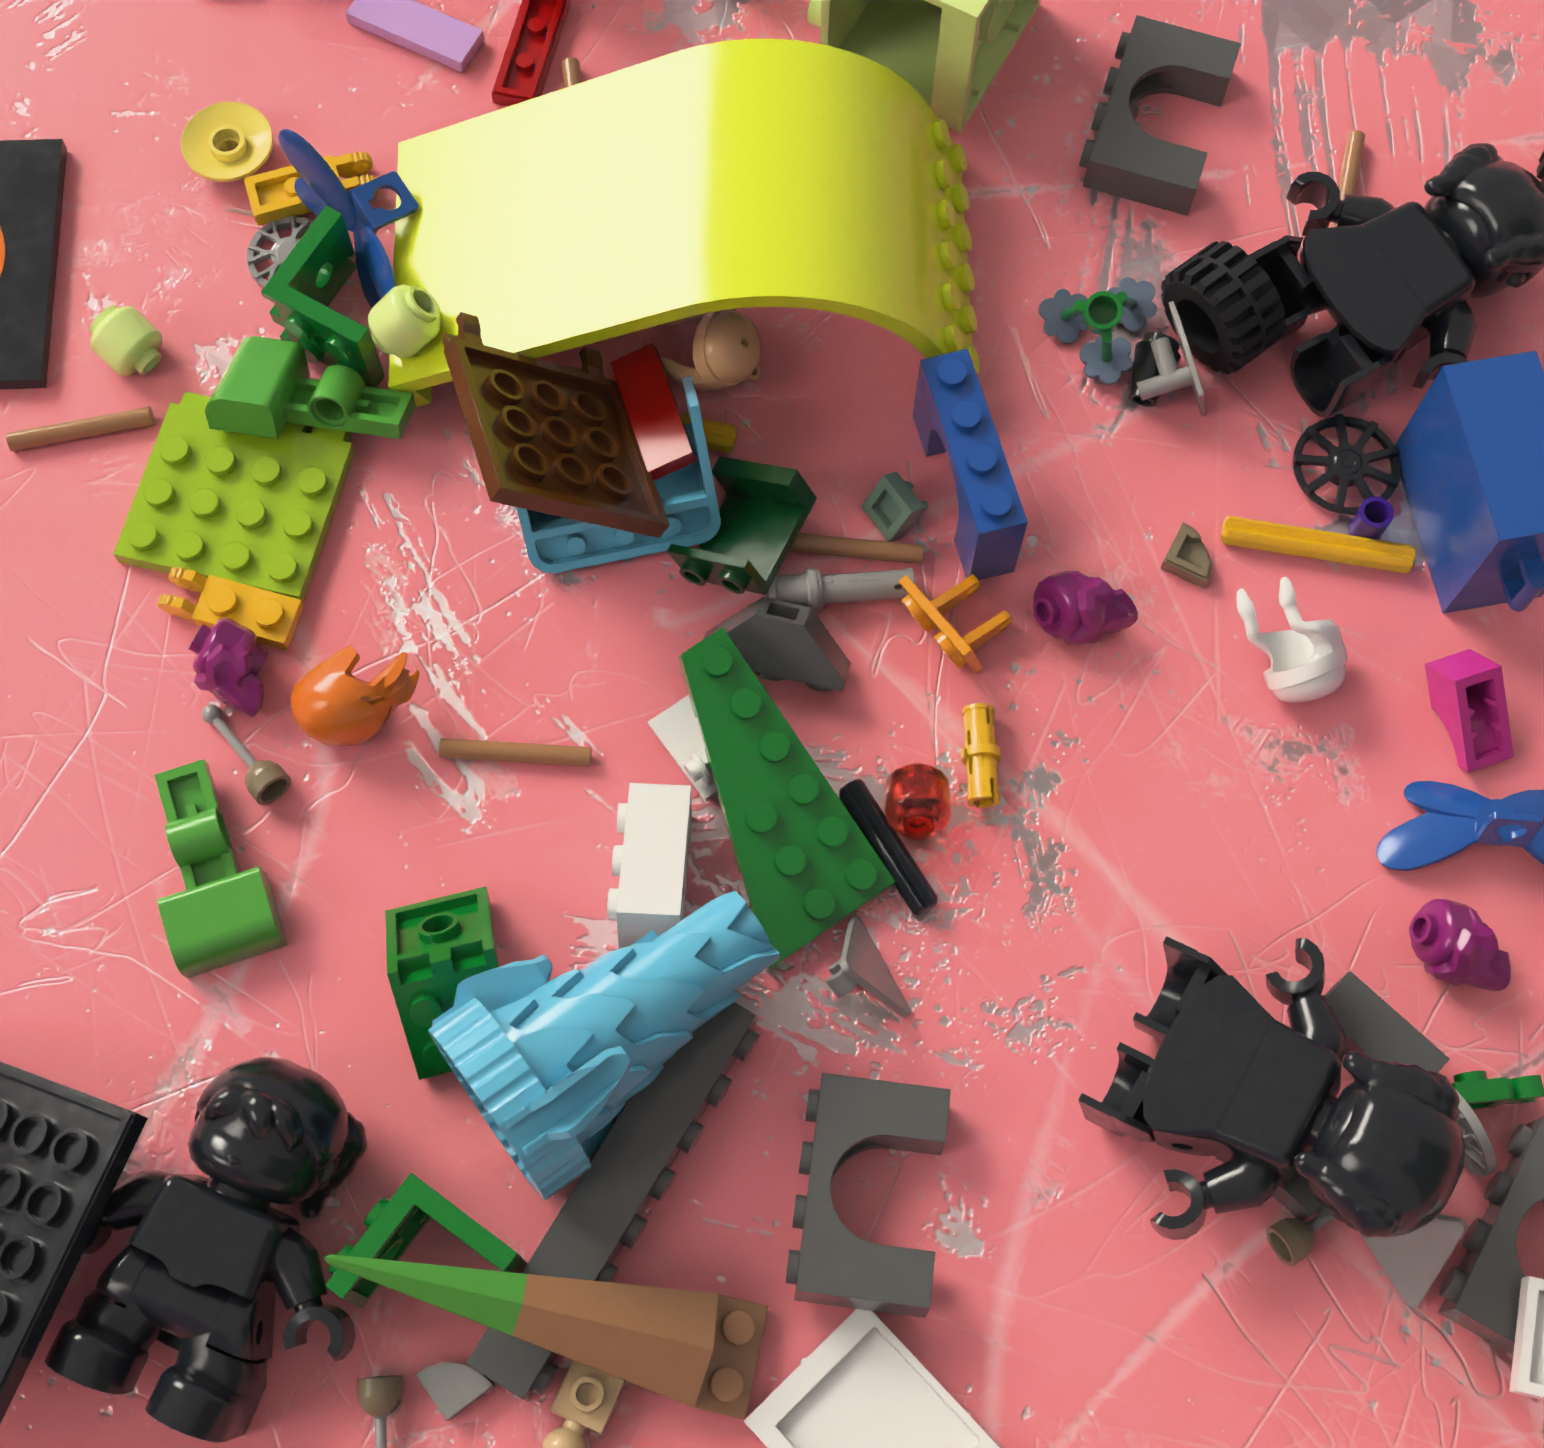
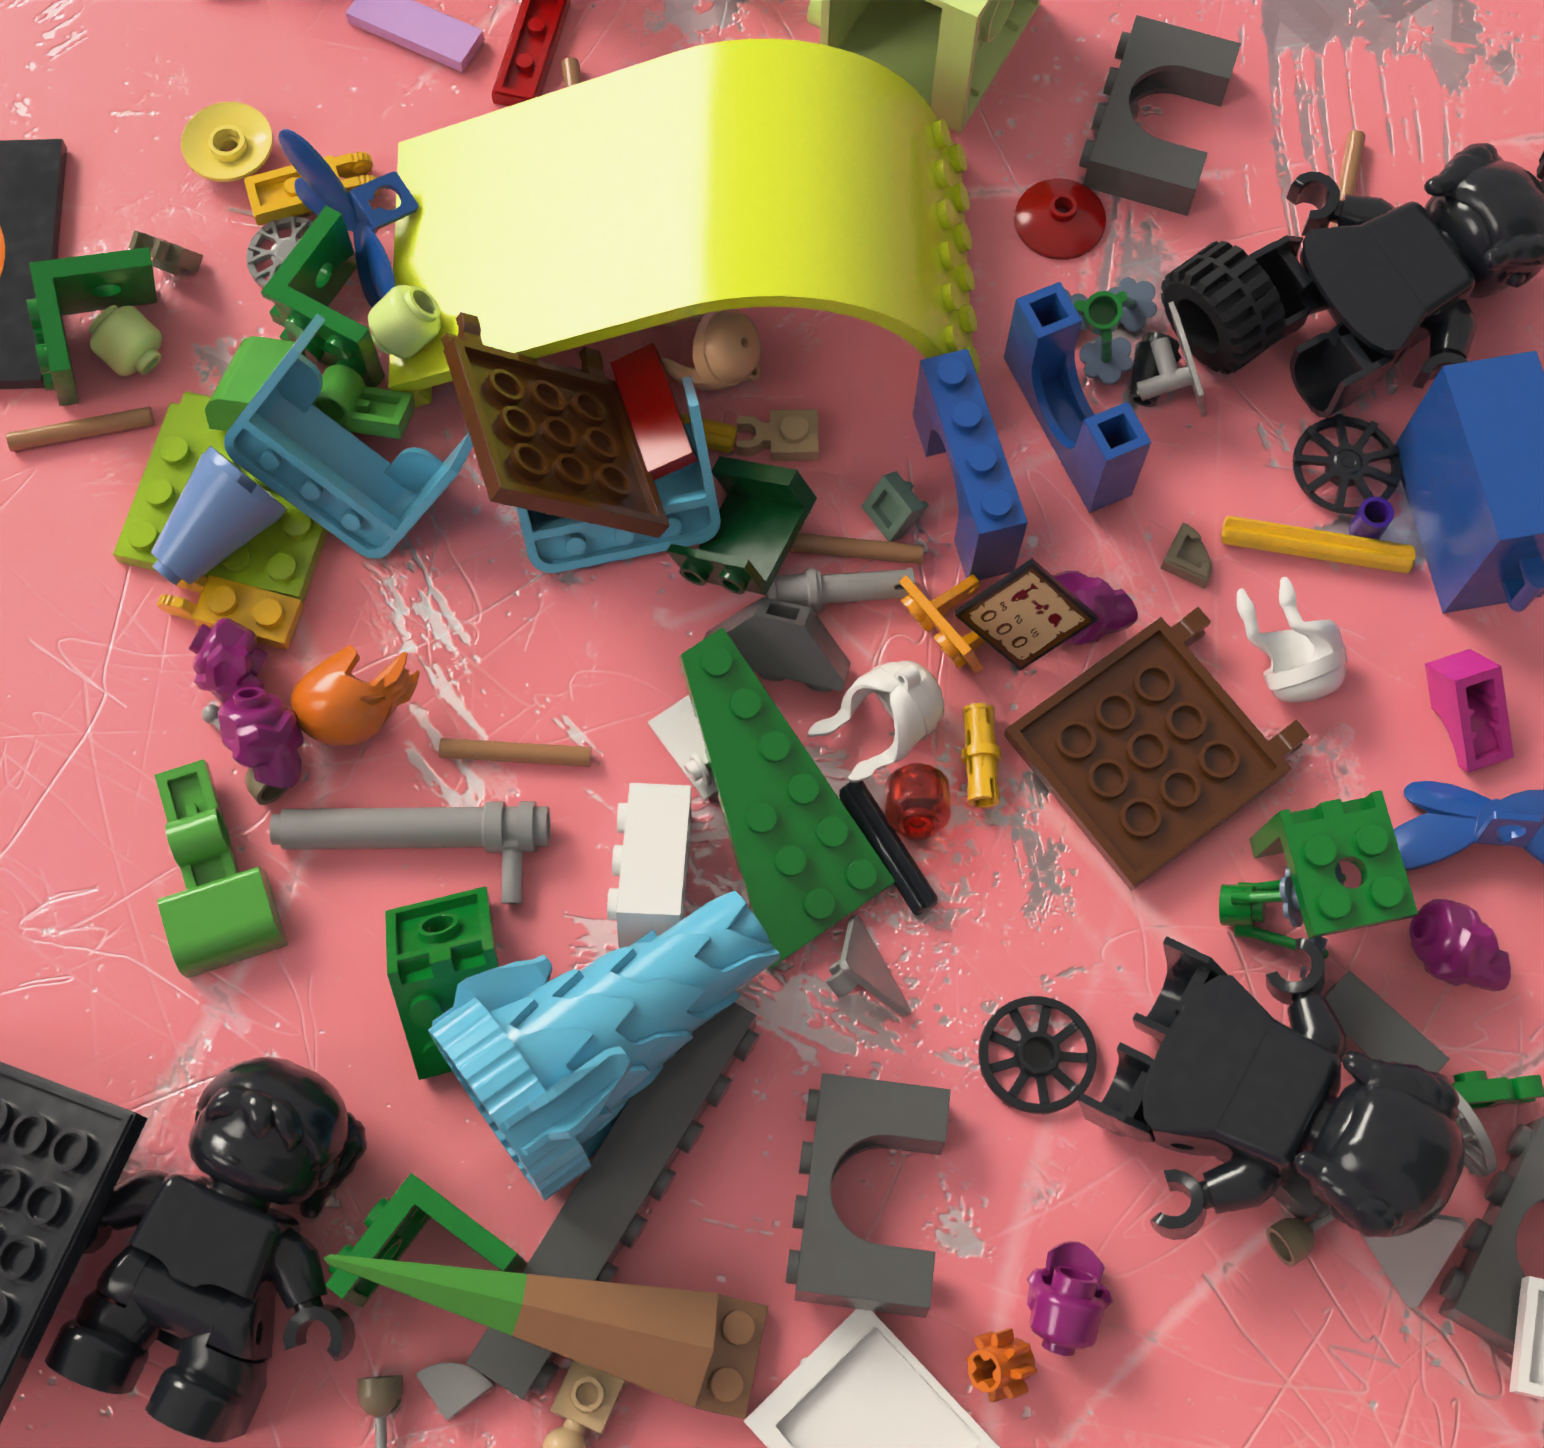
(77, 287): none -> green bracket
(165, 254): none -> dark tan plate
(212, 519): none -> medium blue cone
(262, 736): none -> magenta head
(328, 468): none -> medium azure windscreen
(492, 827): none -> light grey cylinder
(789, 435): none -> tan plate
(908, 696): none -> white hair
(1001, 1365): none -> orange gear
(1026, 614): none -> piece
(1037, 1055): none -> black wheel
(1057, 233): none -> red dish
(1068, 1298): none -> magenta head
(1098, 450): none -> blue arch
(1150, 750): none -> reddish brown plate
(1246, 904): none -> green plant
(1334, 833): none -> green bracket

